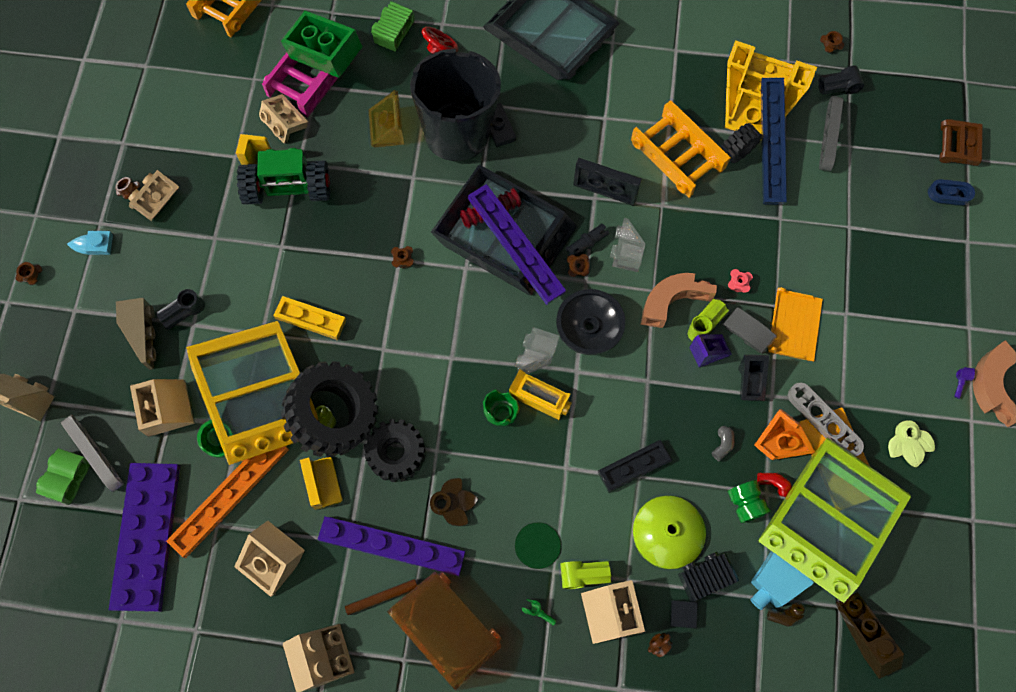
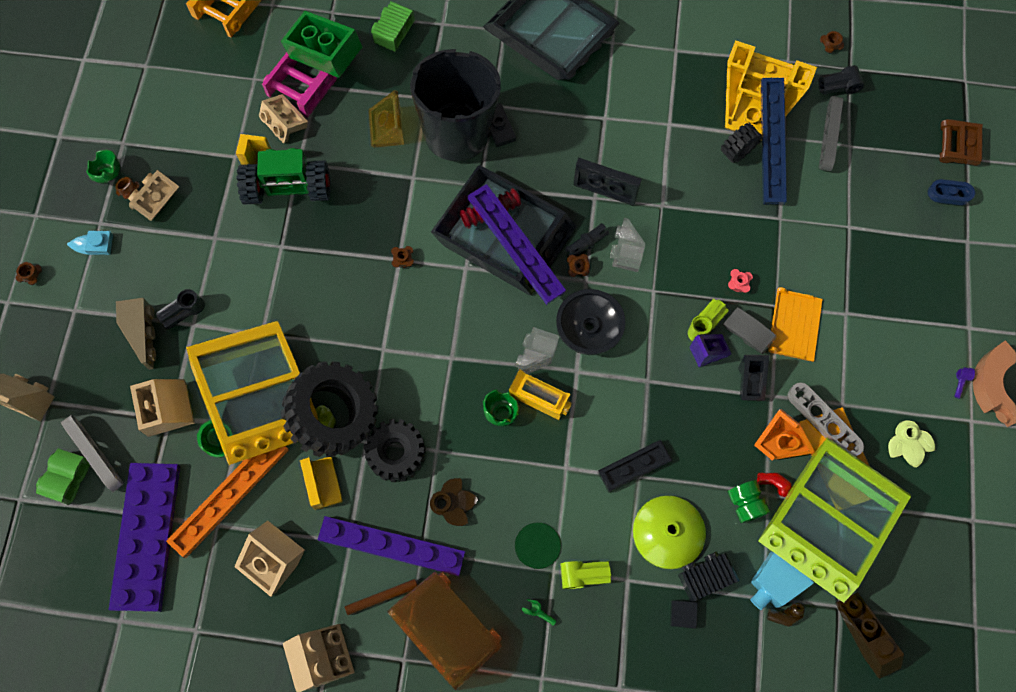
(104, 167): none -> green hair
(310, 318): yellow plate -> none
(438, 40): red piece -> none
(612, 612): tan slope -> none
(660, 644): reddish brown plate -> none
(670, 290): nougat arch -> none
(688, 131): light orange fence -> none
(727, 443): dark grey arm -> none

